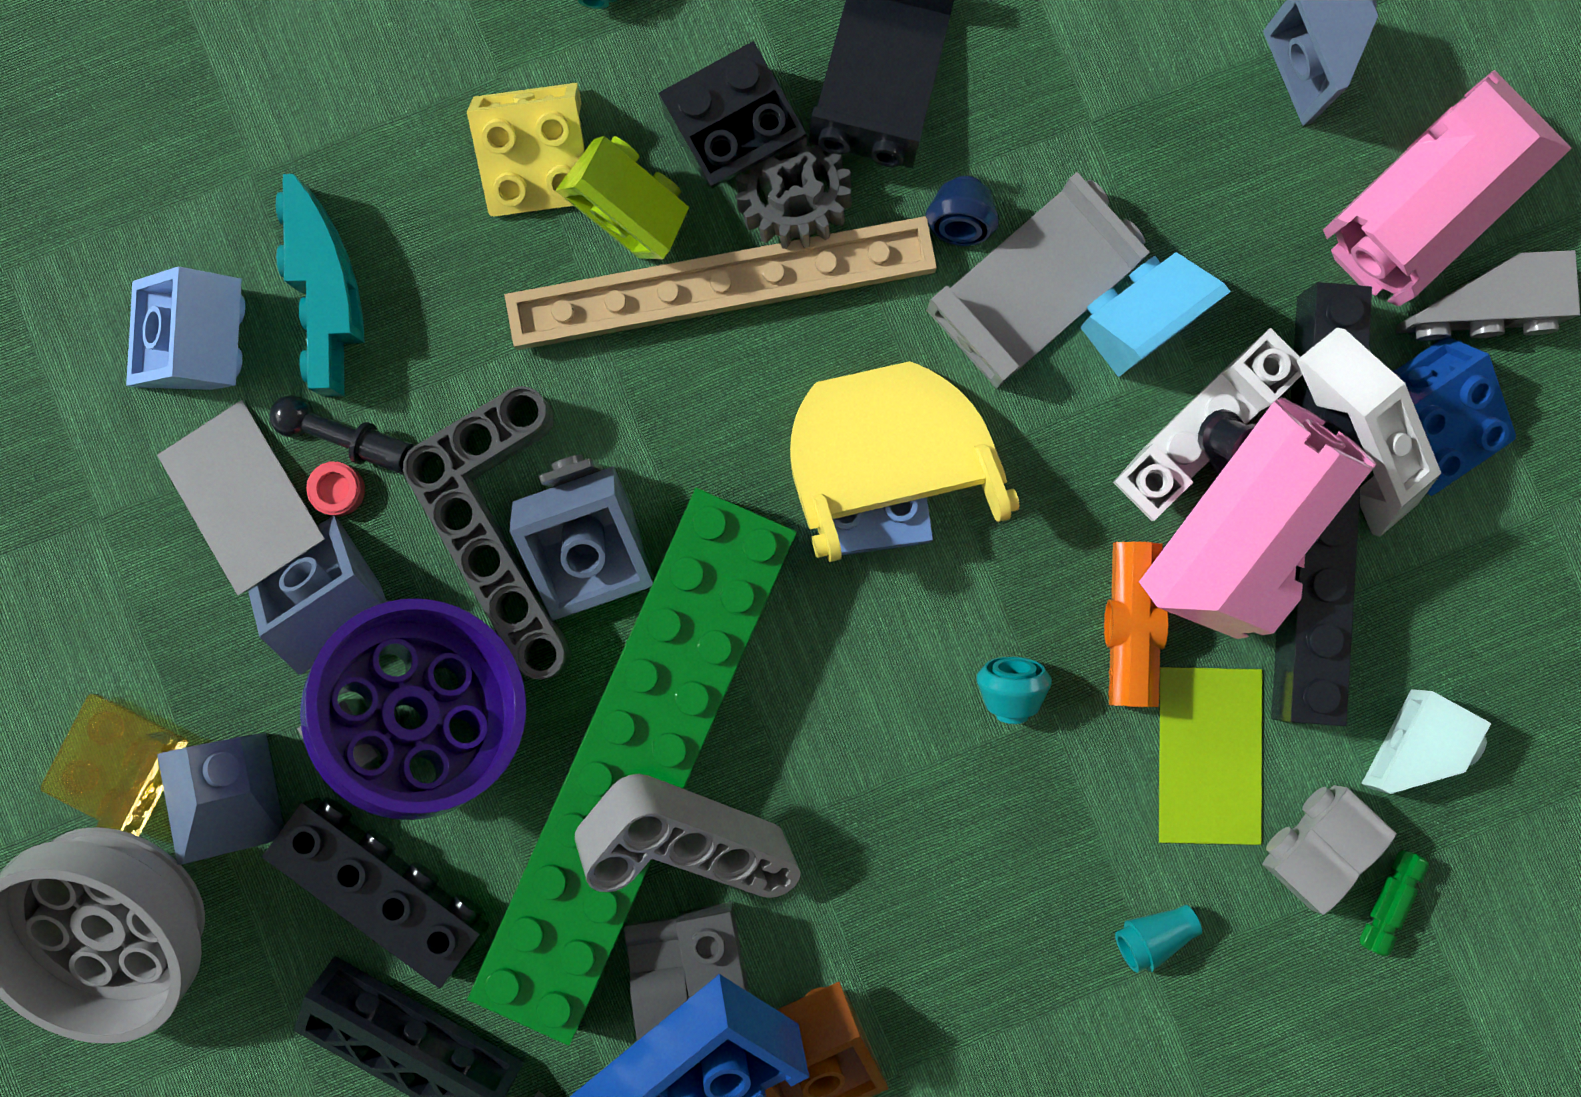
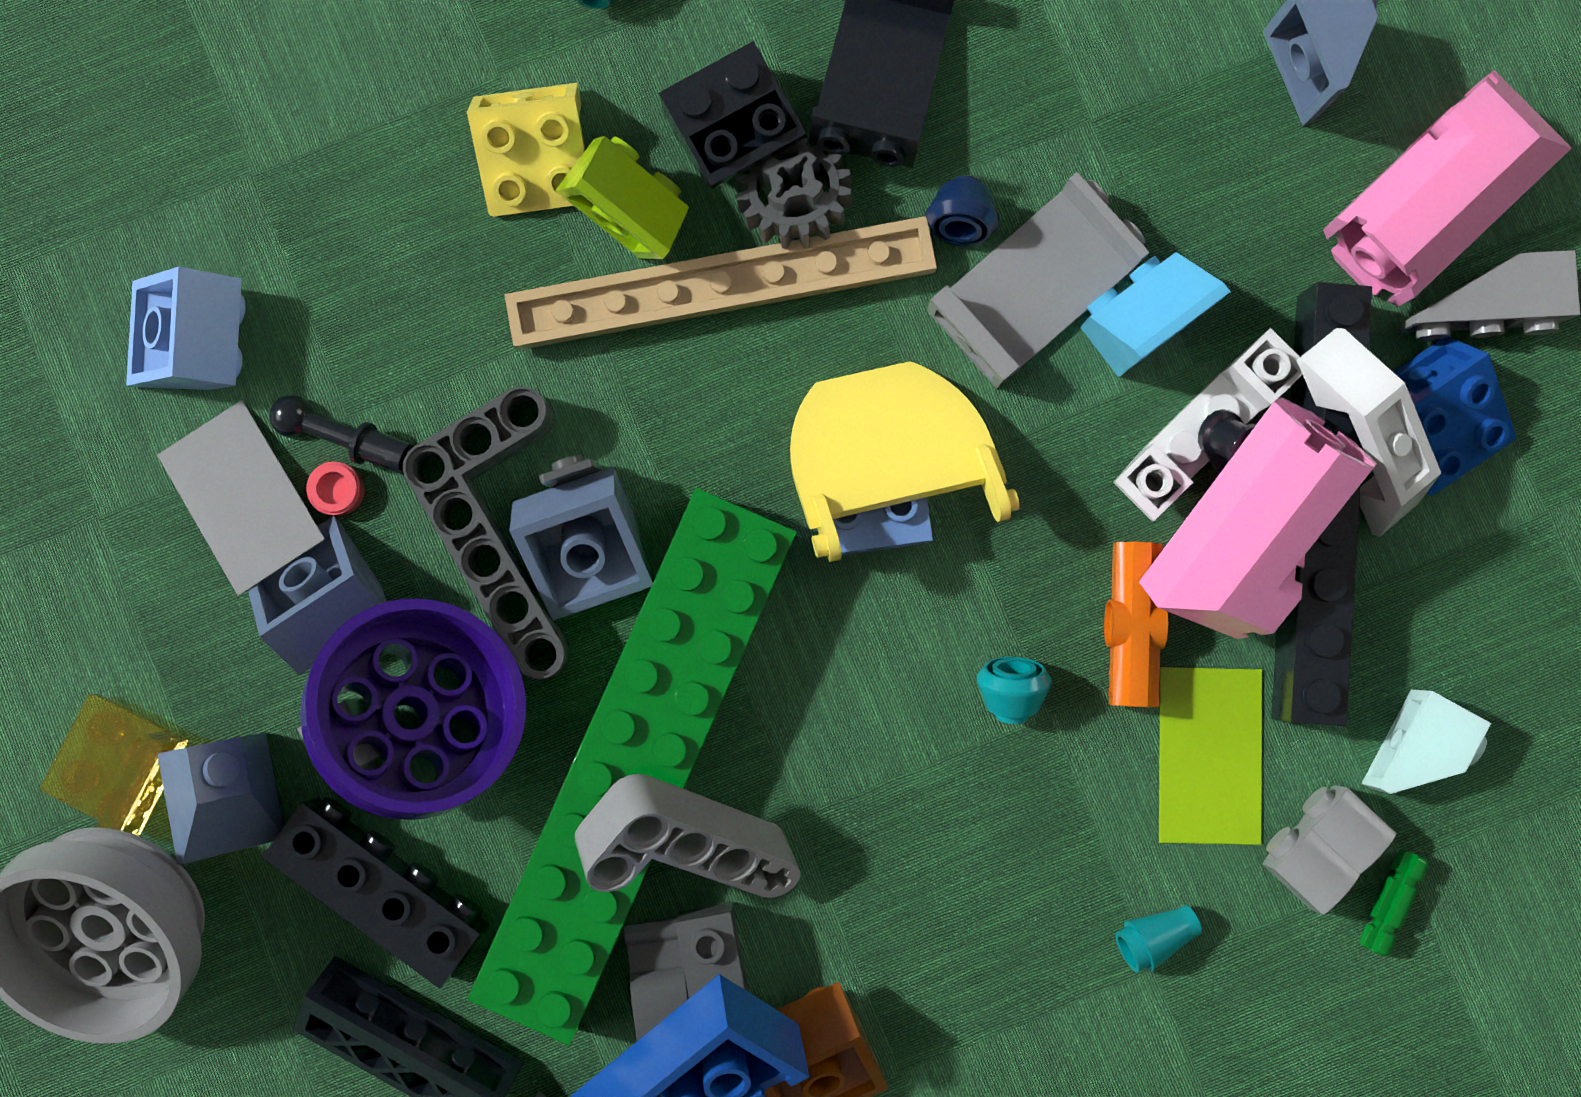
(318, 265): teal slope -> none

